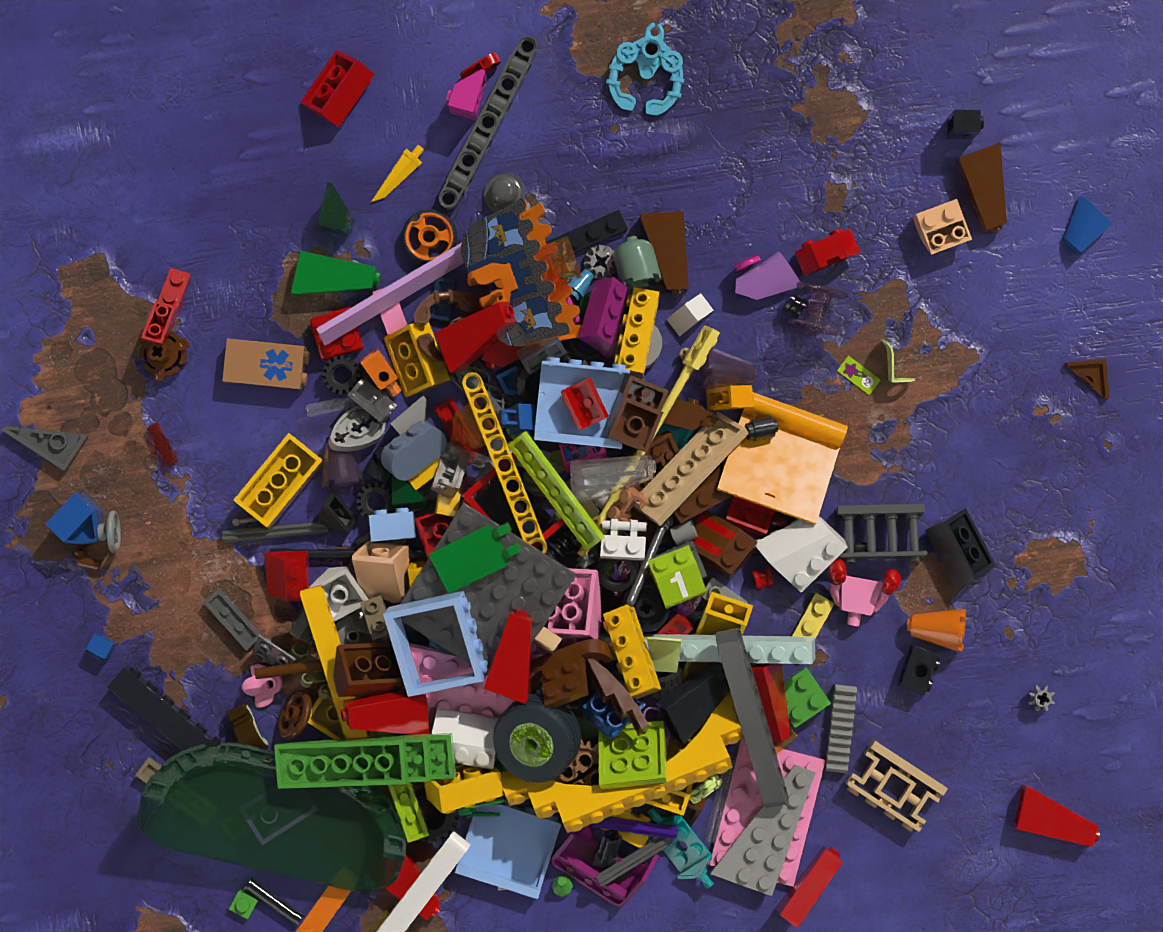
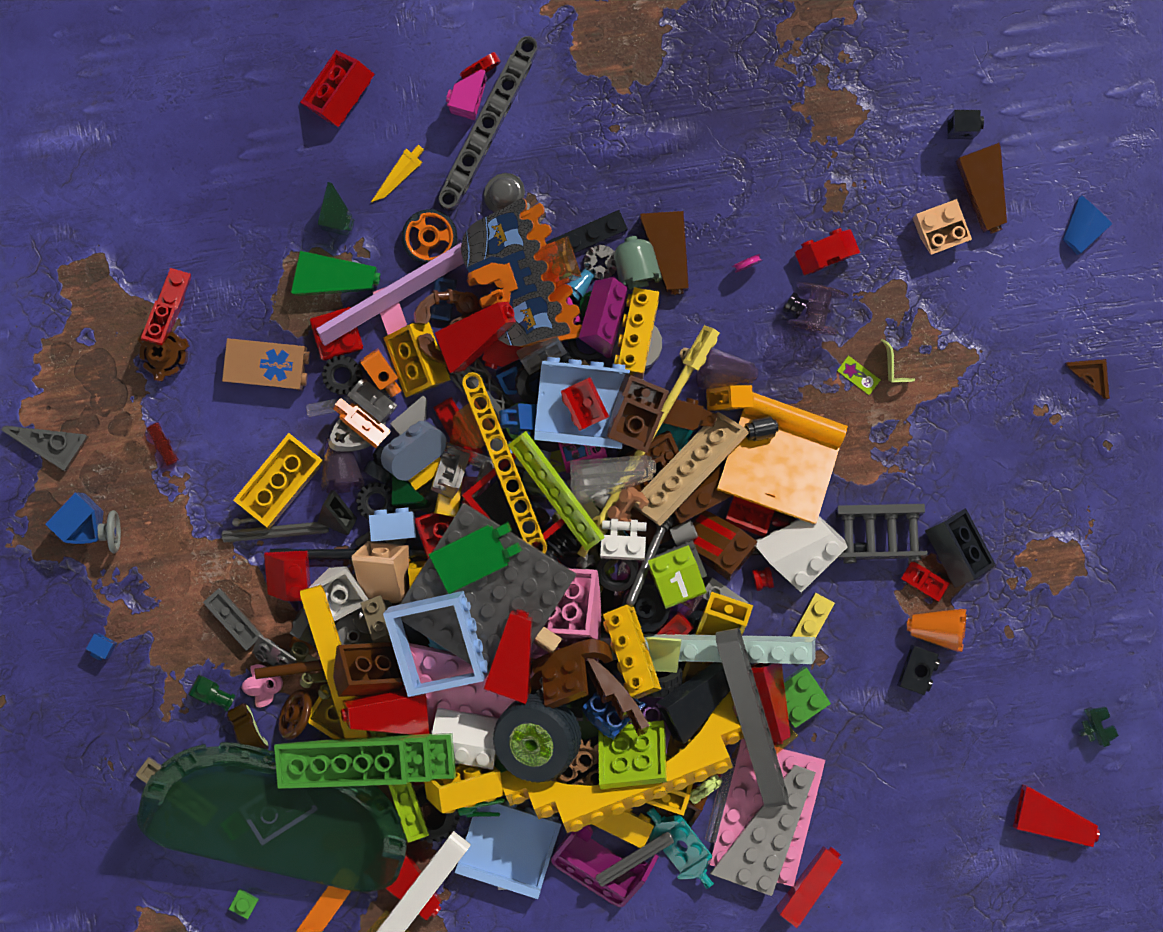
(83, 559): reddish brown arm -> none
(160, 710): black brick -> none
(209, 692): none -> dark green connector
(274, 901): black pin -> none
(362, 422): none -> hinge
(562, 885): bright green rock -> none
(607, 853): black piece -> none
(638, 827): dark purple axle -> none
(648, 64): medium azure piece -> none
(690, 314): white slope -> none
(767, 278): medium lavender panel -> none
(840, 728): light grey gear -> none
(858, 594): bright pink torso -> none
(904, 772): tan fence -> none
(925, 581): none -> red slope
(1048, 699): light grey gear -> none
(1102, 734): none -> clear green hips

